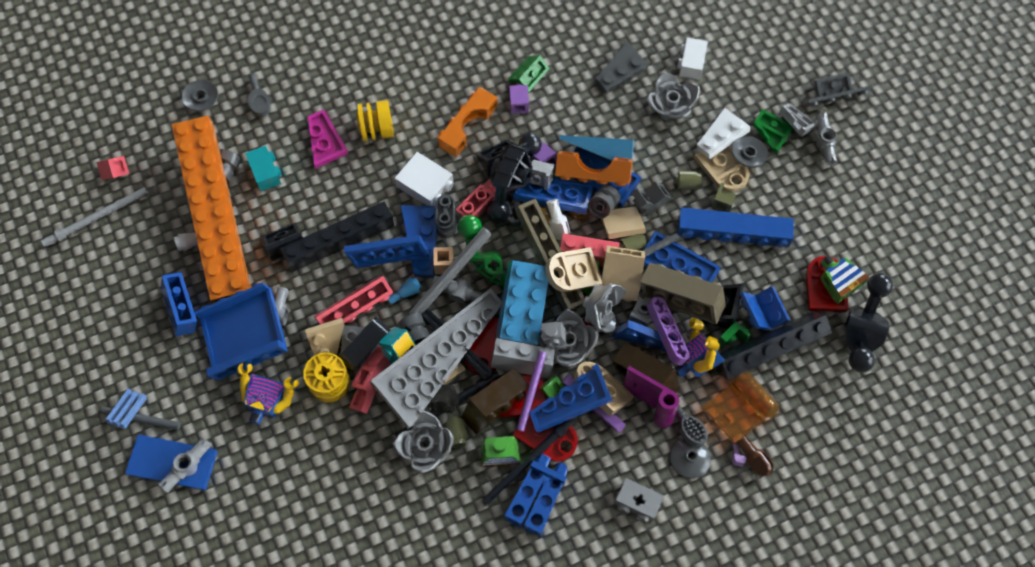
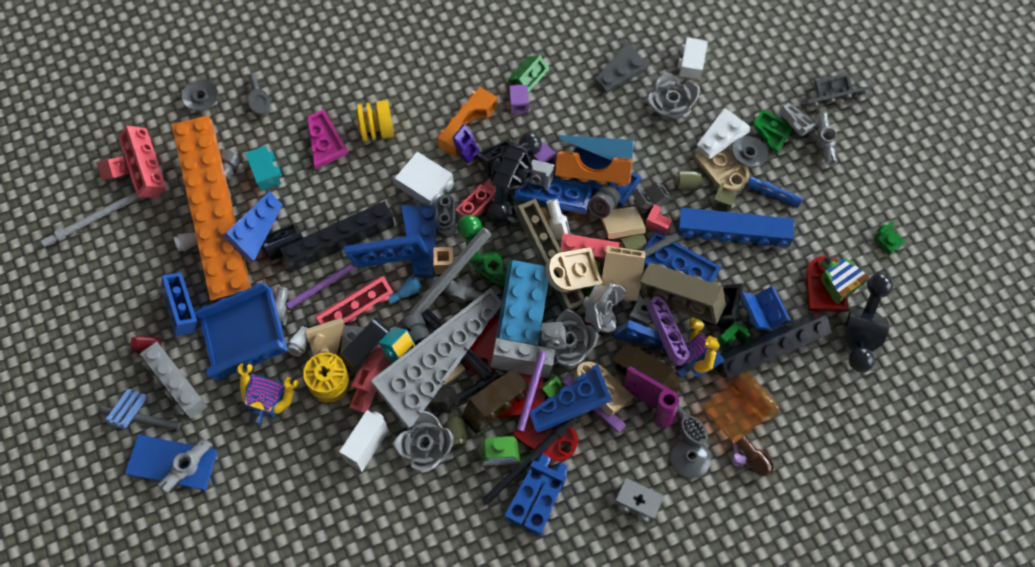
(141, 343): none -> dark red cone
(142, 162): none -> coral brick
(171, 377): none -> light grey brick
(252, 229): none -> wing
(298, 342): none -> white cone
(319, 286): none -> medium lavender bar
(364, 440): none -> white brick
(464, 143): none -> dark purple slope
(657, 222): none -> coral panel
(795, 199): none -> blue pin
(888, 238): none -> green bracket

